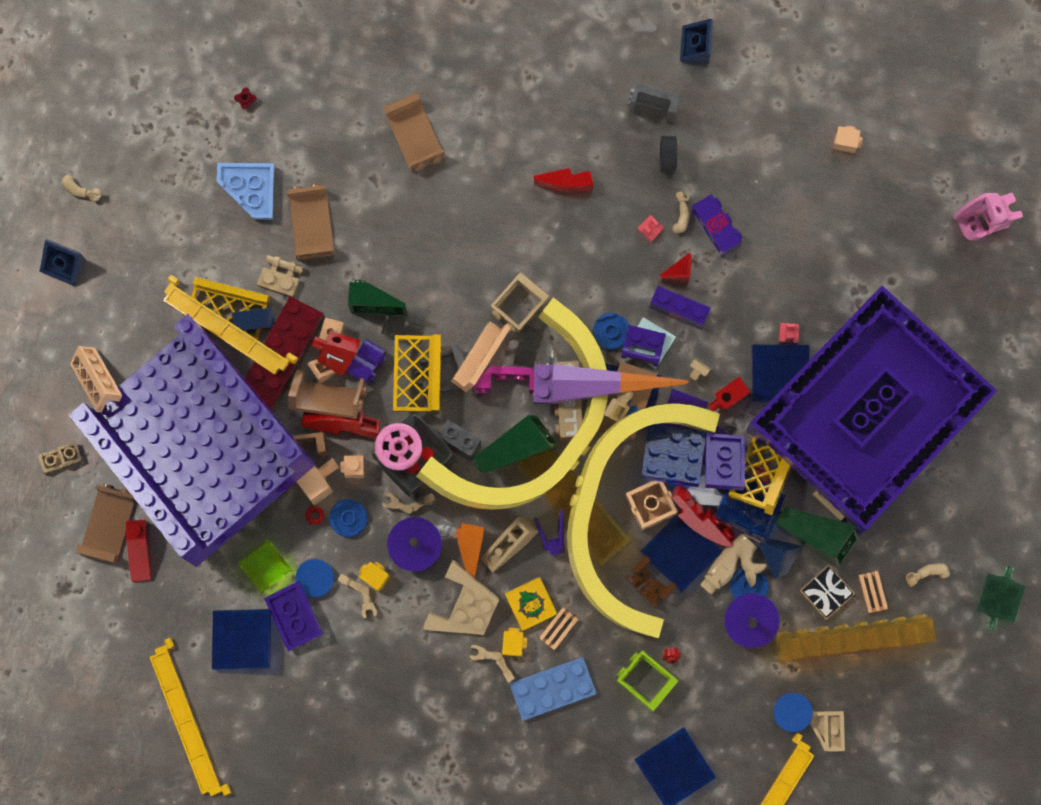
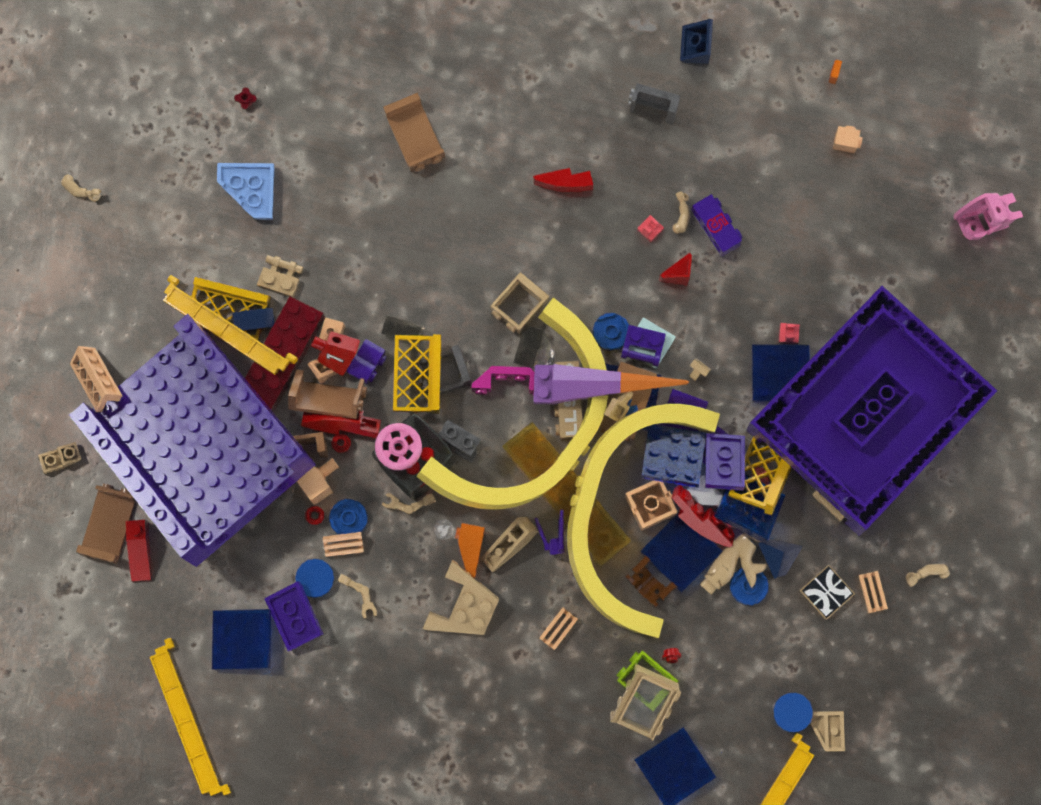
(61, 262): dark blue slope -> none
(264, 566): clear neon green slope -> none
(311, 222): medium nougat panel -> none
(341, 449): none -> red plate
(342, 551): none -> light nougat tile
(353, 466): light nougat brick -> none
(368, 299): dark green slope -> none
(374, 575): yellow brick -> none
(414, 544): dark purple piece -> none
(479, 356): light nougat fence -> none
(496, 656): tan piece -> none
(513, 643): yellow brick -> none
(518, 444): dark green slope -> none
(530, 603): yellow slope -> none
(552, 688): medium blue plate -> none
(646, 702): none -> window
(668, 153): black tyre -> none
(679, 307): dark purple brick -> none
(737, 391): red torso -> none
(752, 620): dark purple piece -> none
(819, 534): dark green slope -> none
(835, 71): none -> orange tile
(853, 639): clear yellow brick -> none
(1000, 598): clear green plate -> none

